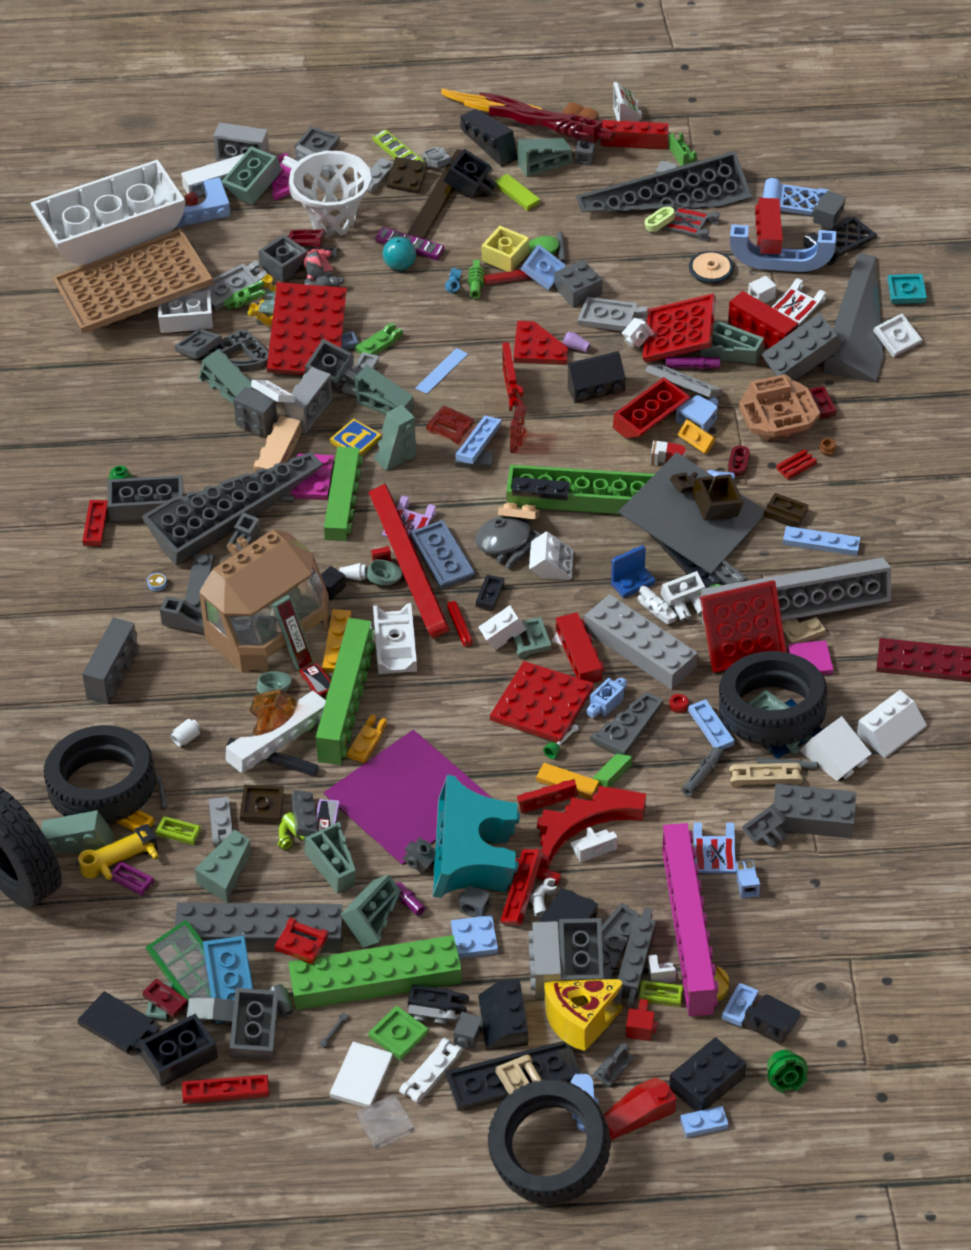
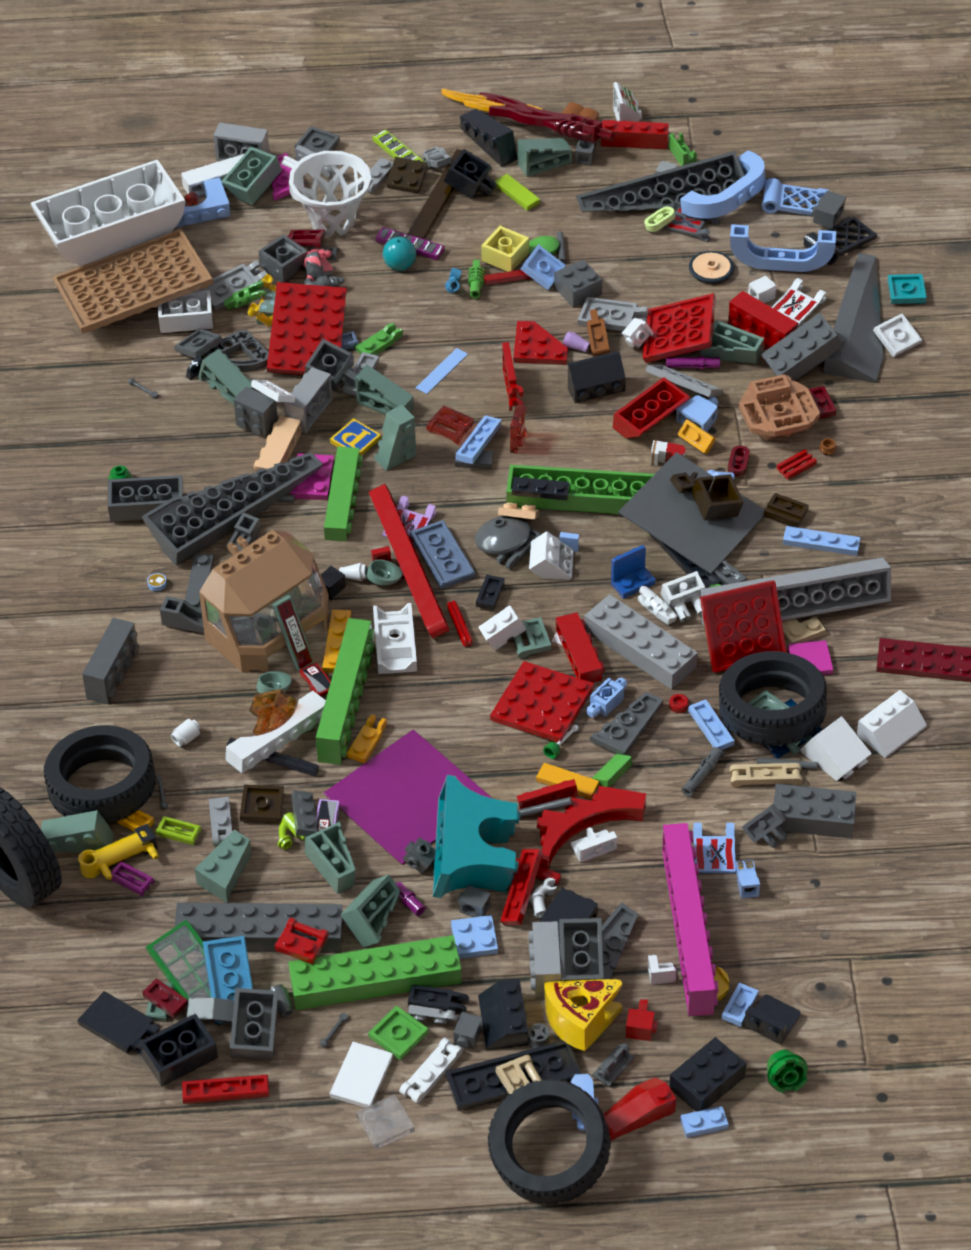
(95, 523): red plate -> none
(154, 394): none -> dark grey hinge
(194, 368): none -> black tile
(536, 1031): none -> dark grey wheel
(546, 806): none -> dark grey bar
(570, 540): none -> light blue tile
(597, 334): none -> dark orange hinge
(636, 957): dark grey hinge -> none
(661, 996): lime tile -> none
(717, 205): none -> light blue arch
(768, 225): red wedge -> none

